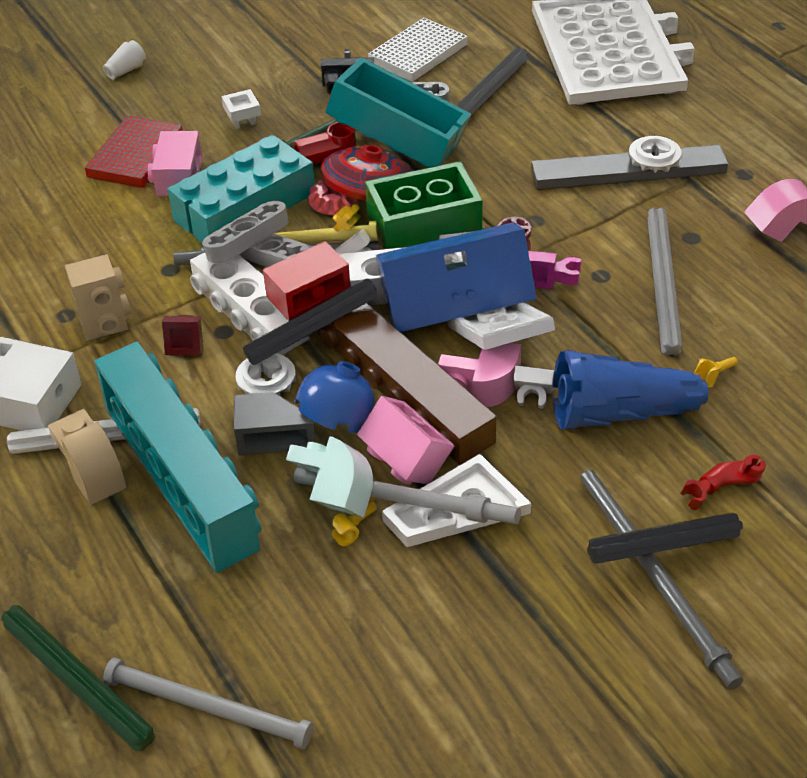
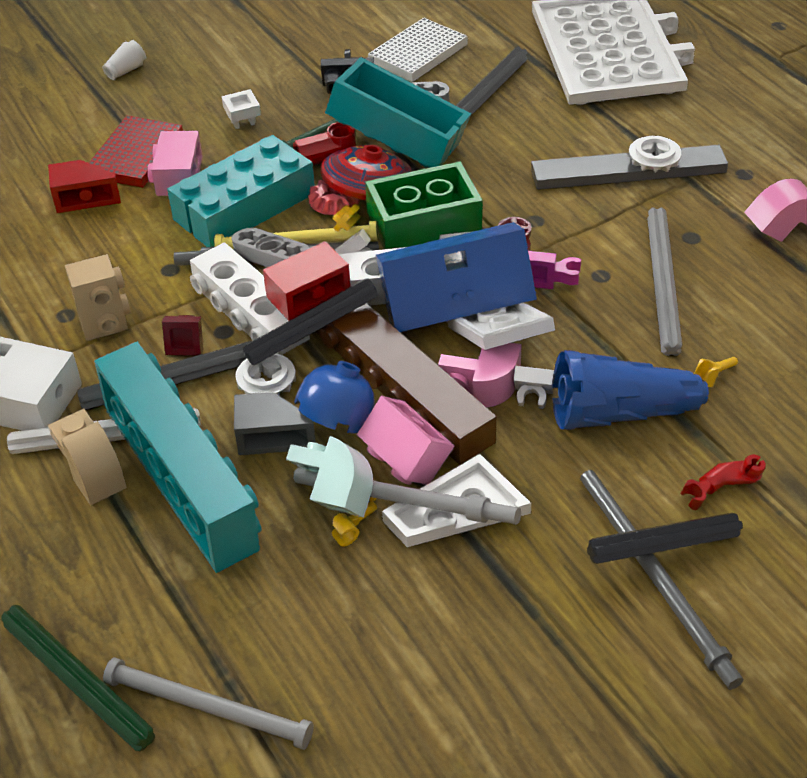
(81, 186): none -> red slope
(178, 371): none -> dark grey axle
(245, 232): light grey beam -> none

